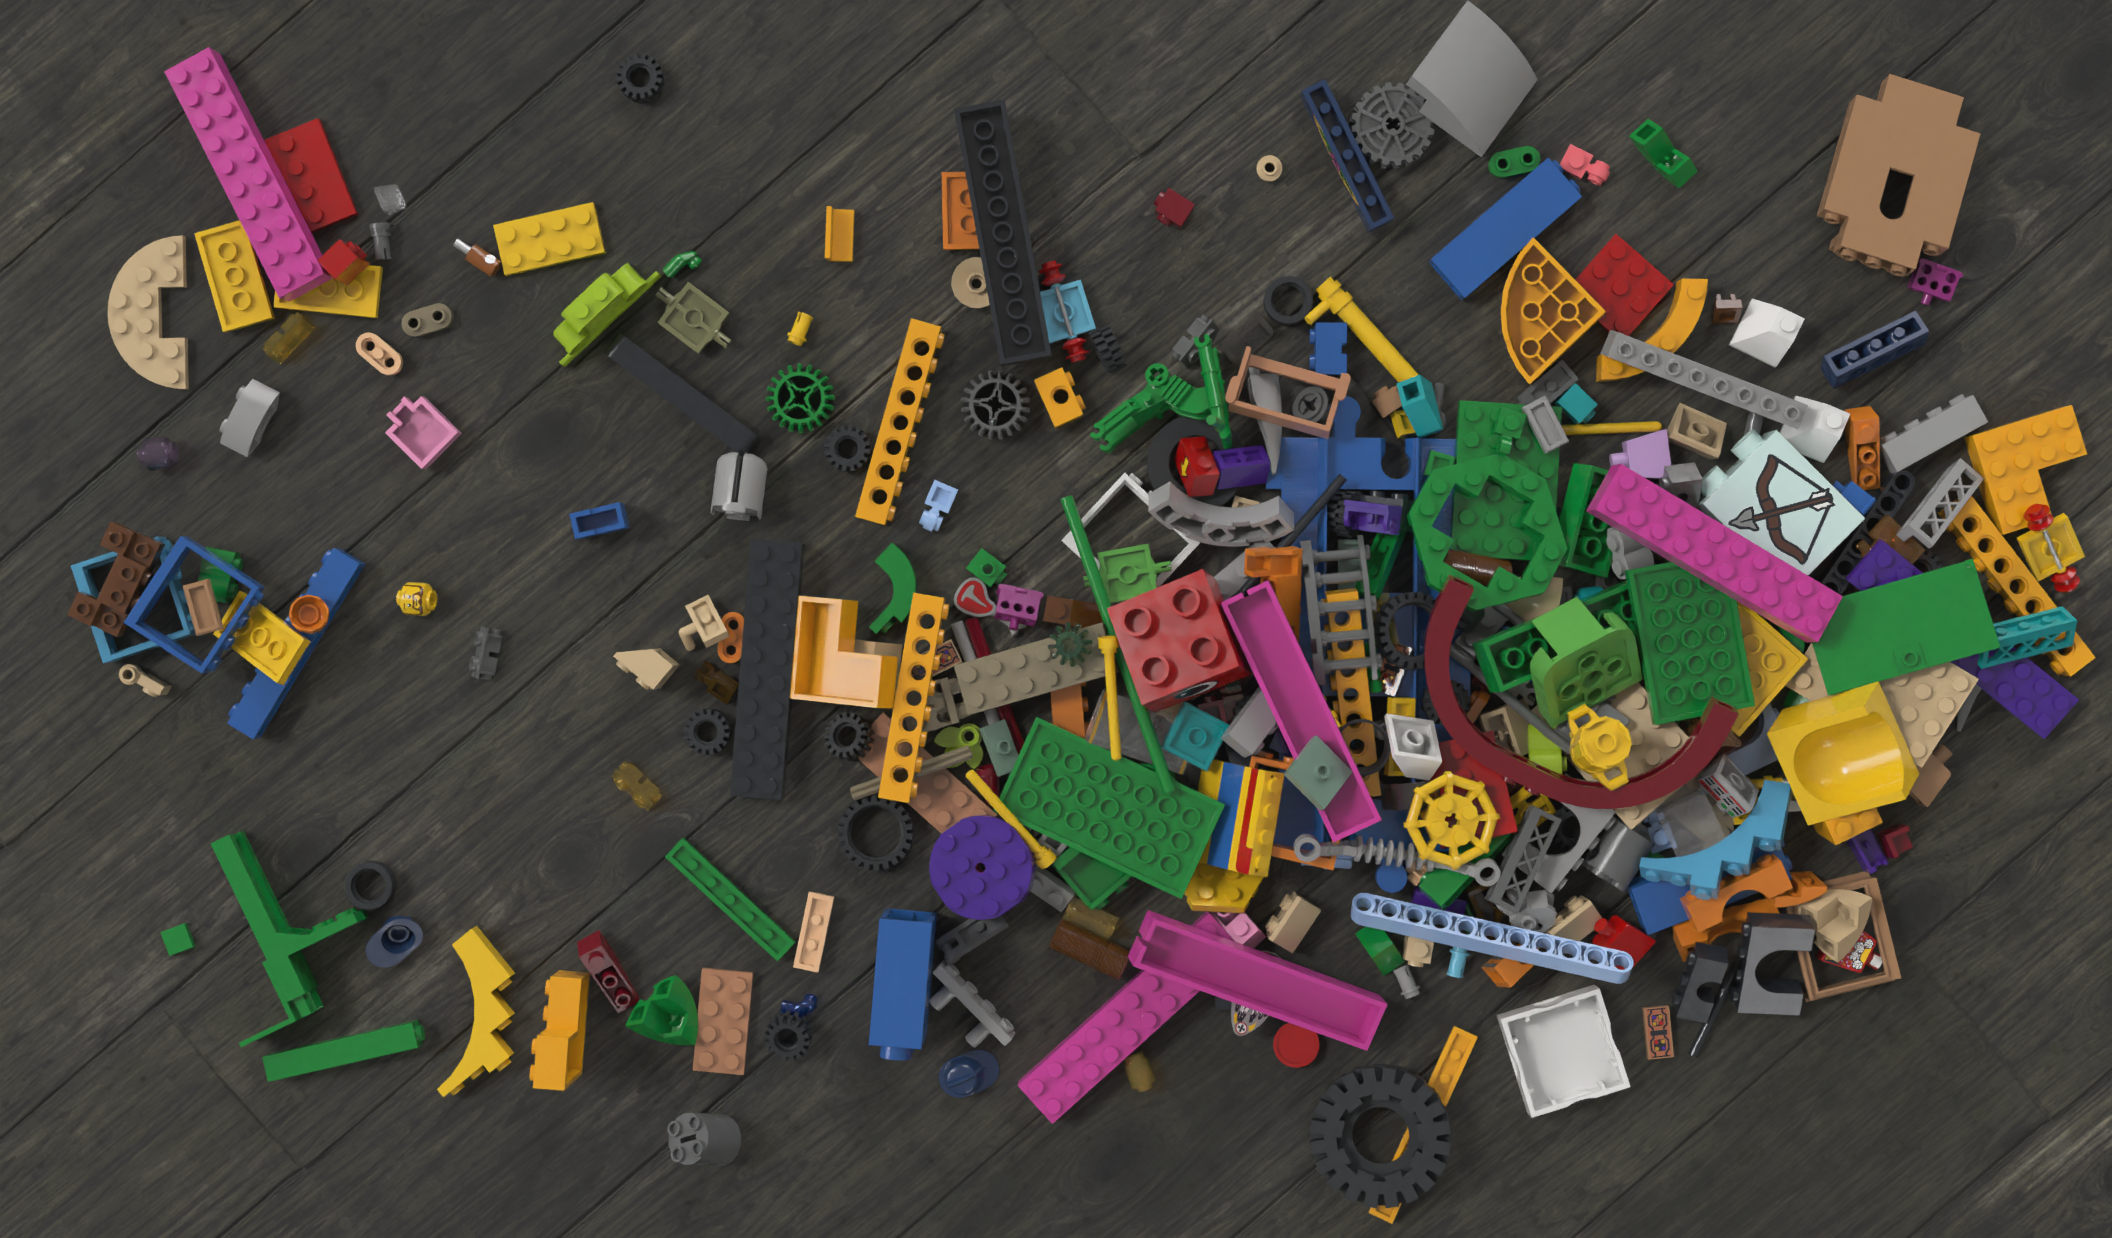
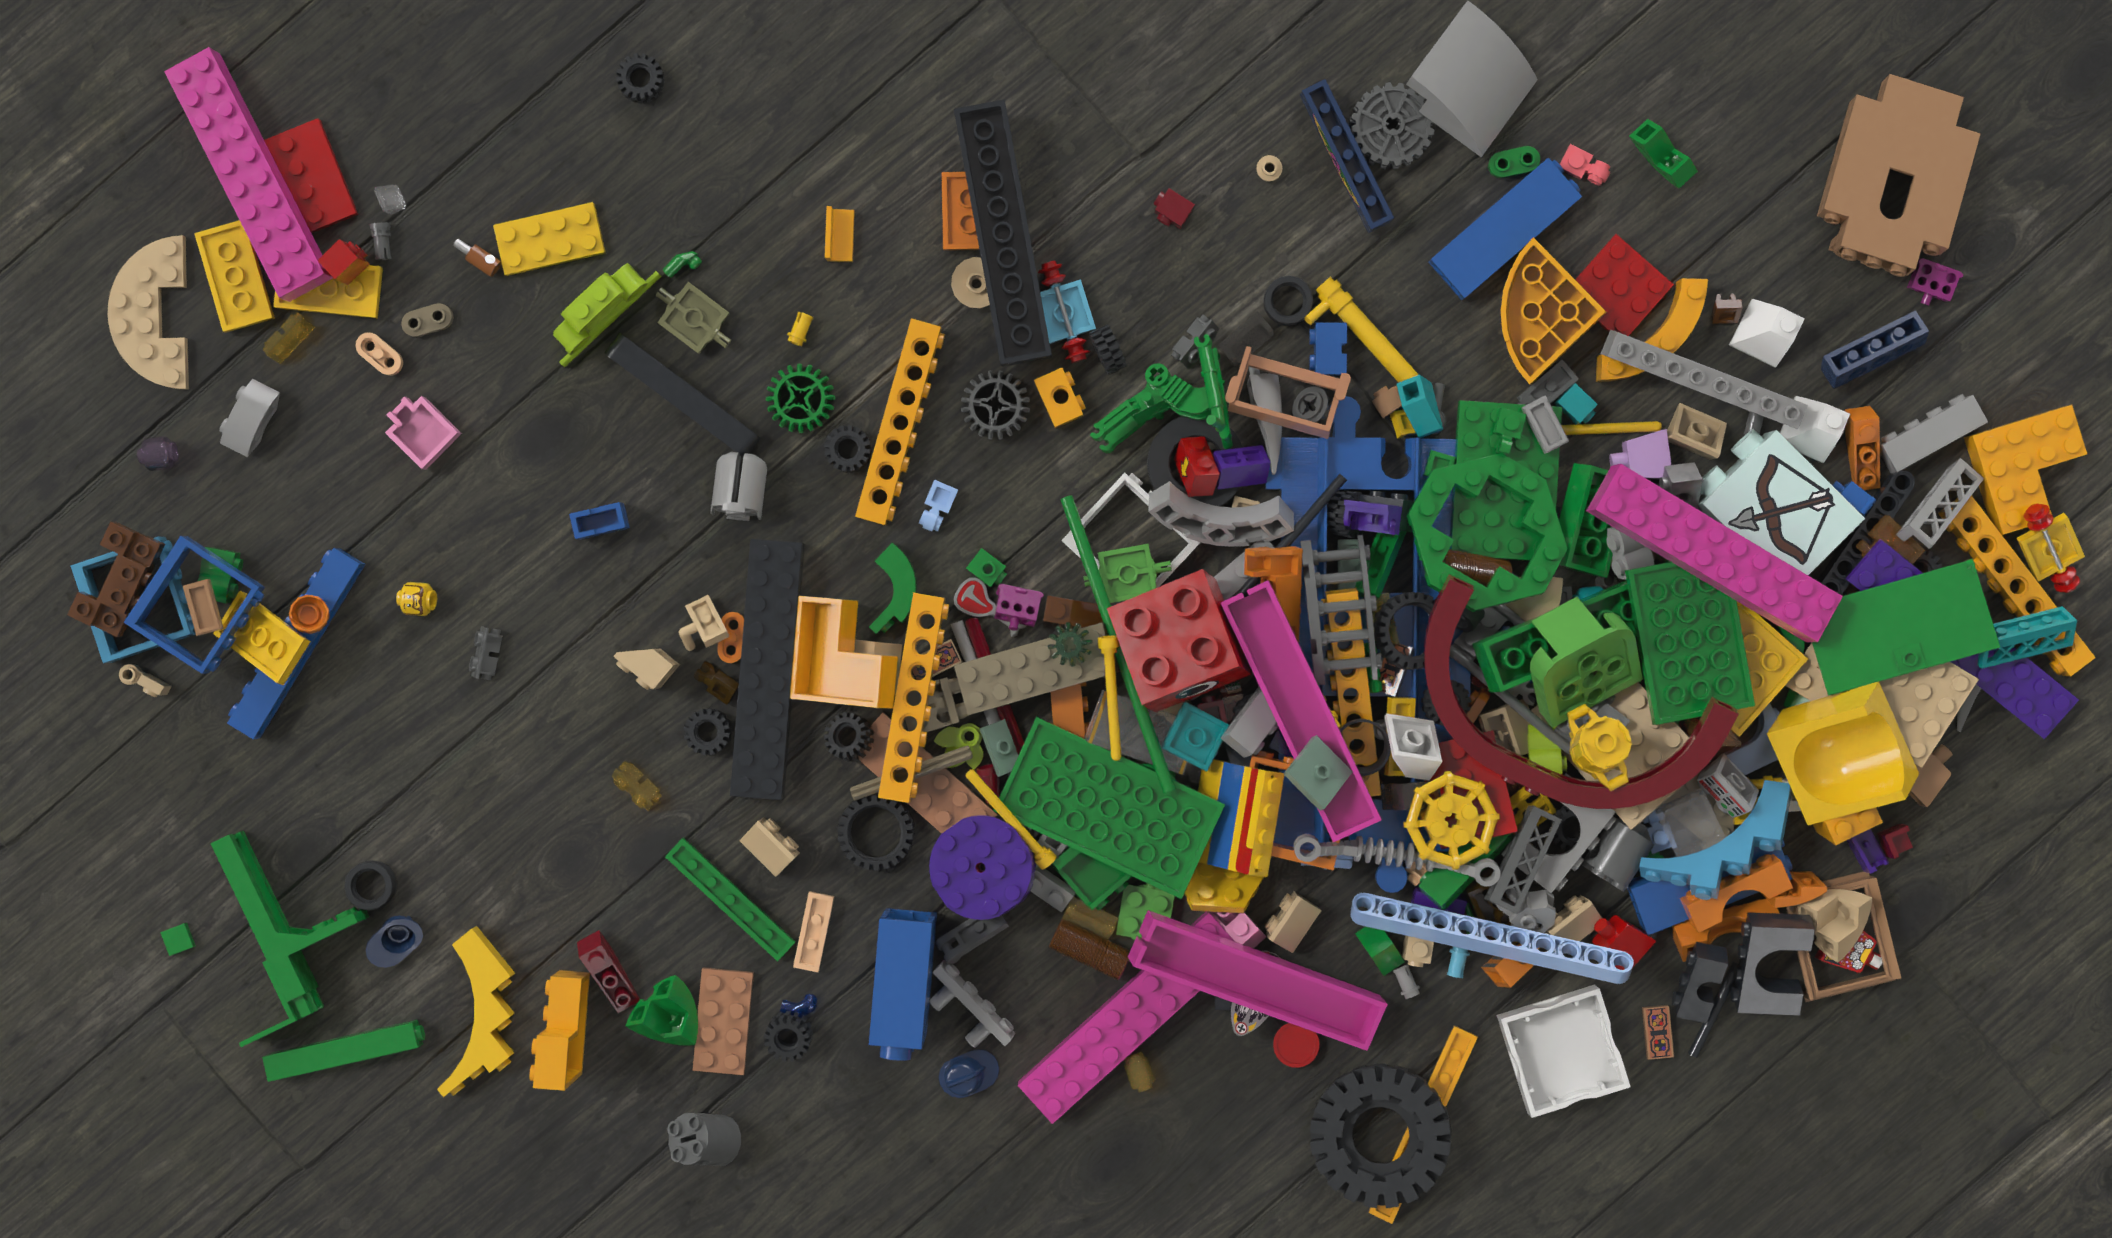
(770, 846): none -> tan slope
(1136, 903): none -> bright green plate

